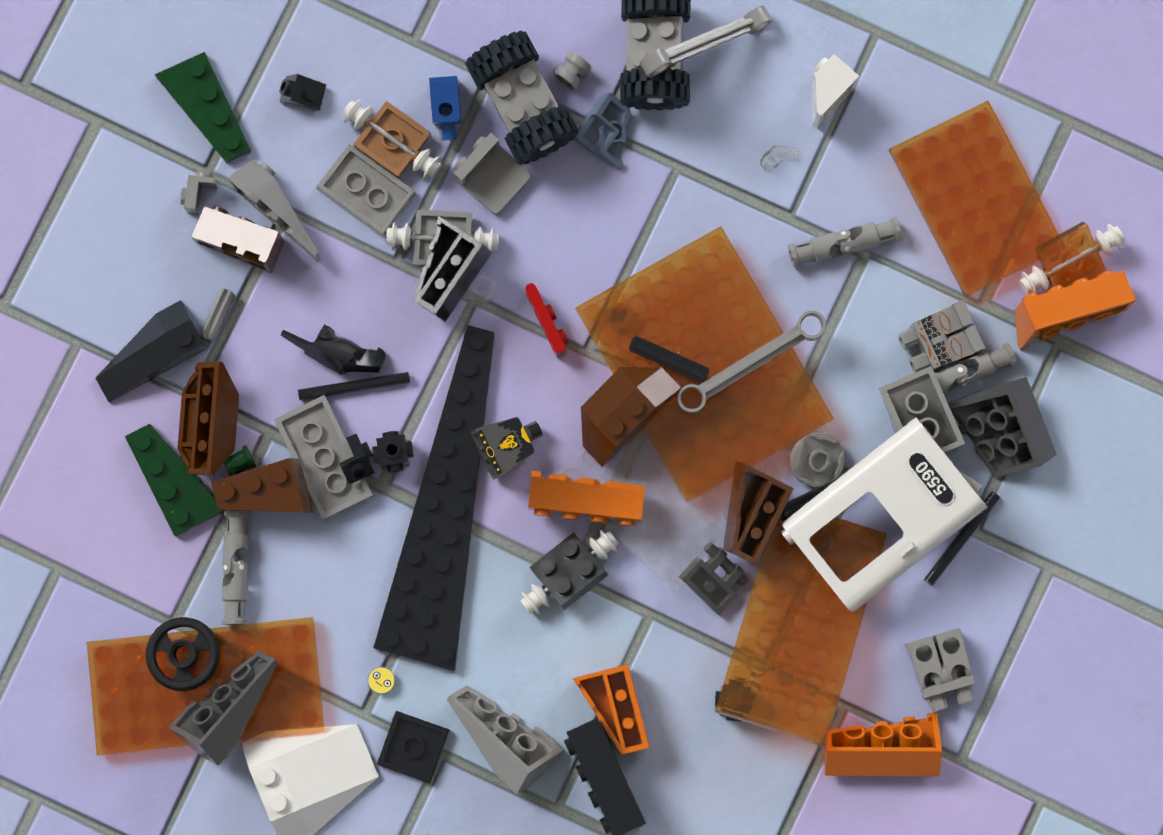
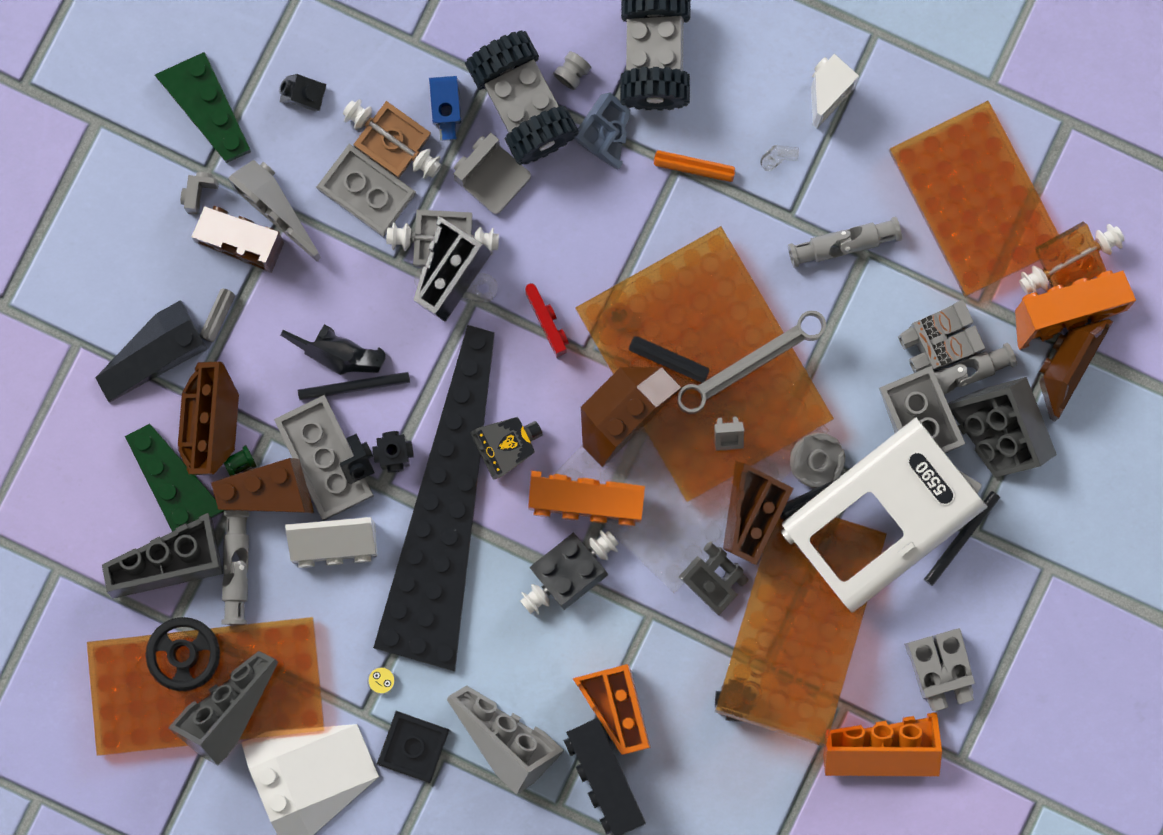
(173, 559): none -> dark grey wedge
(332, 541): none -> white slope
(661, 59): light grey piece -> none
(694, 166): none -> orange axle
(729, 435): none -> light grey tile
(1069, 364): none -> reddish brown wedge

